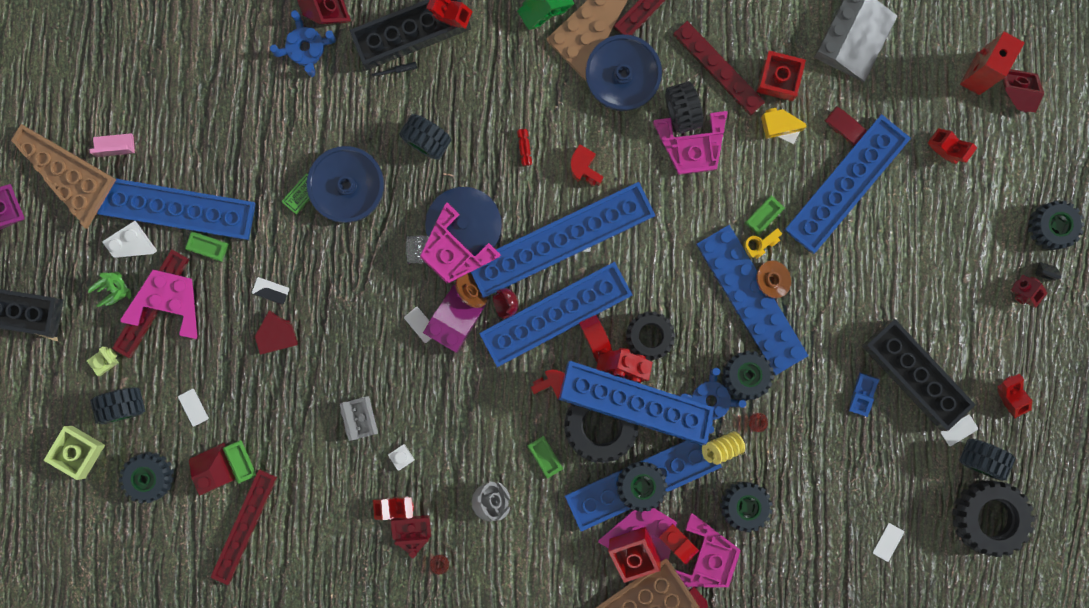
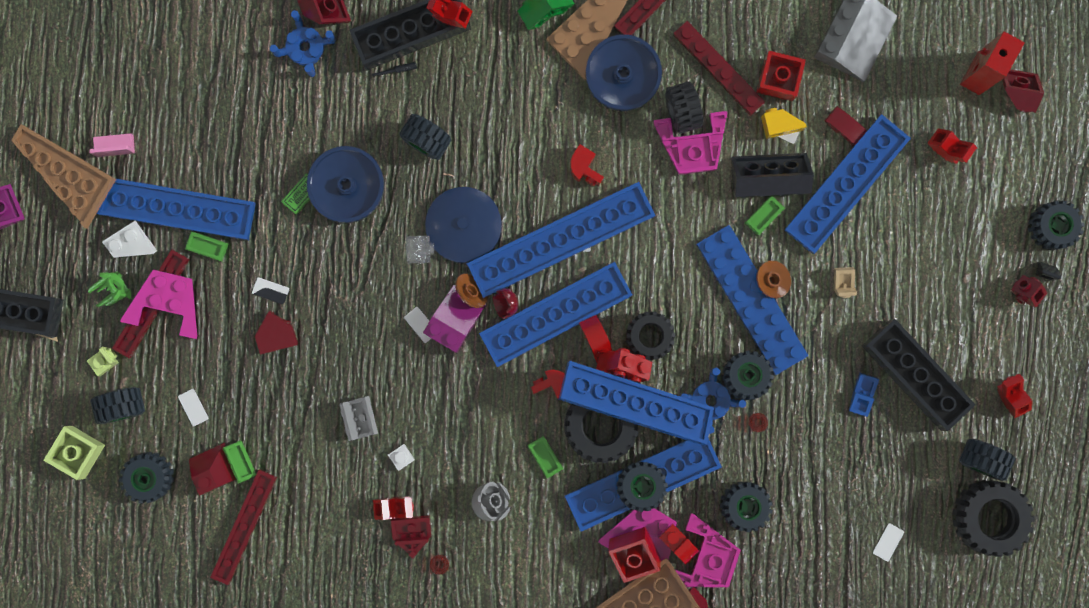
(448, 255): dark pink wing -> none
(524, 147): red axle -> none
(723, 448): light yellow piece -> none
(771, 175): none -> black slope
(772, 239): yellow plate -> none
(844, 282): none -> tan bracket
(960, 430): white sticker -> none

